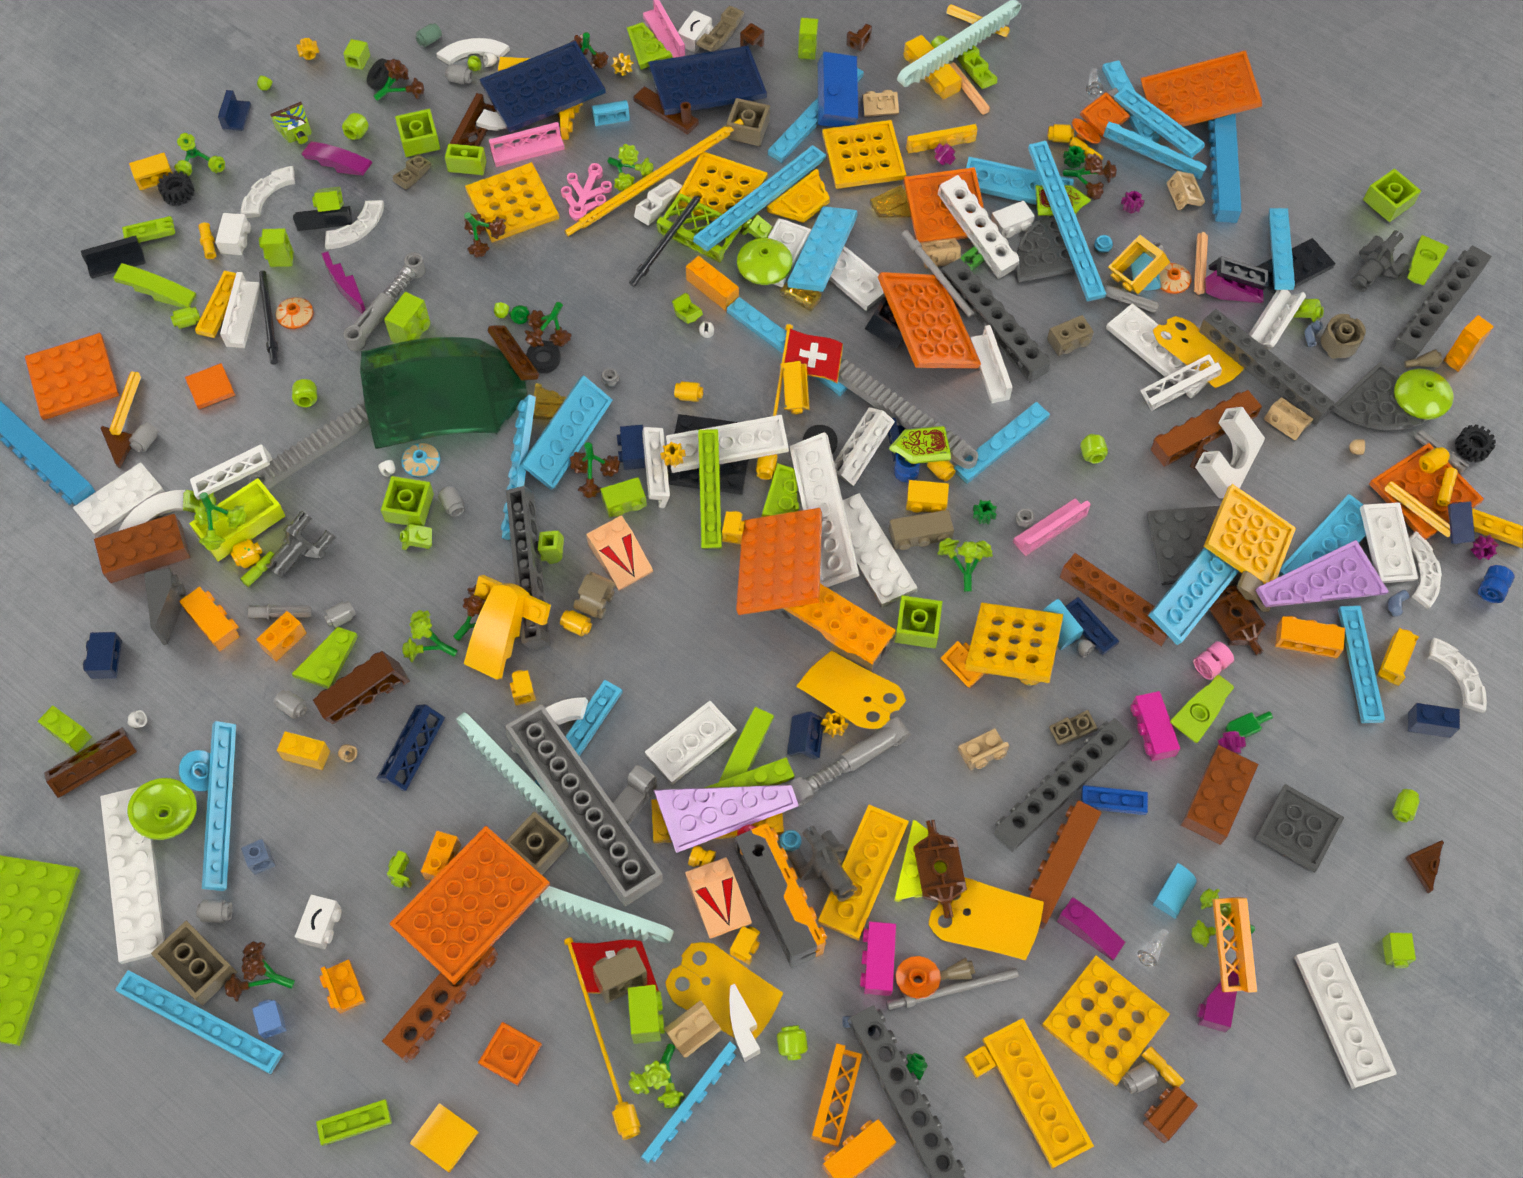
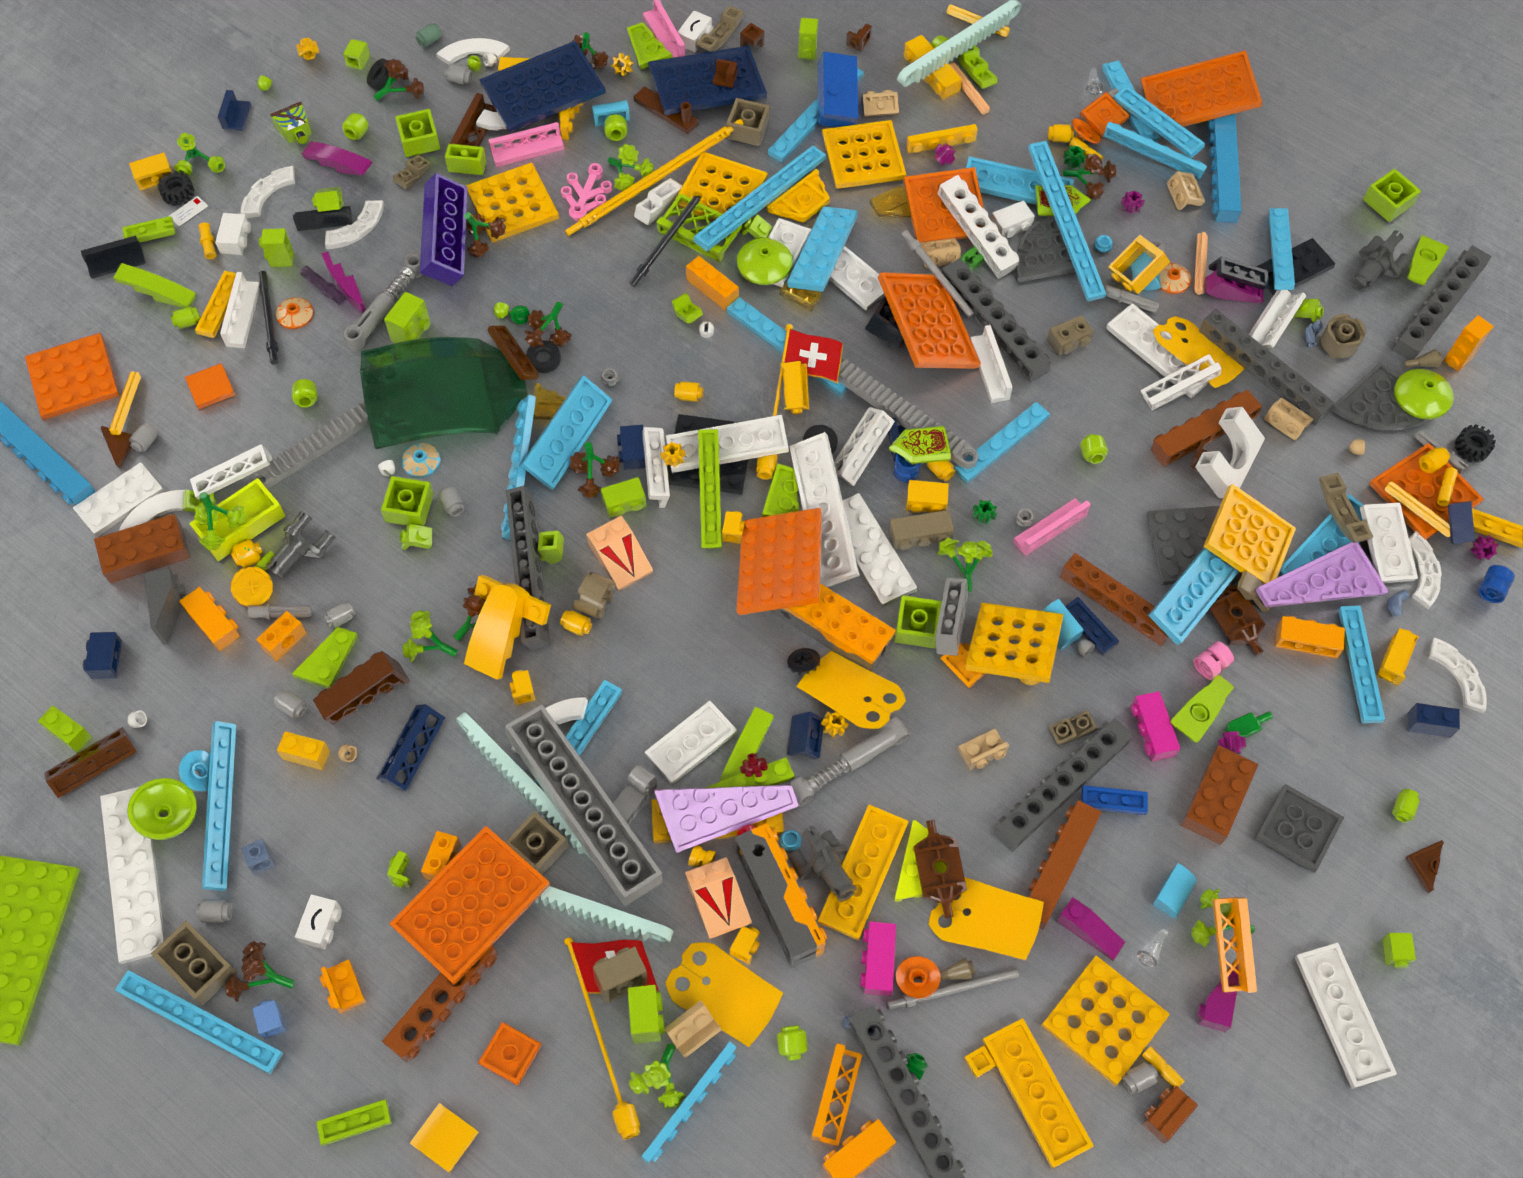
(188, 210): none -> white sticker
(251, 586): none -> yellow tile
(328, 289): none -> clear purple pin
(443, 230): none -> dark purple brick
(615, 127): none -> lime head
(725, 73): none -> reddish brown panel
(742, 1025): white slope -> none
(753, 765): none -> dark red plant
(809, 655): none -> black gear
(951, 616): none -> light grey brick
(1342, 510): none -> dark tan slope

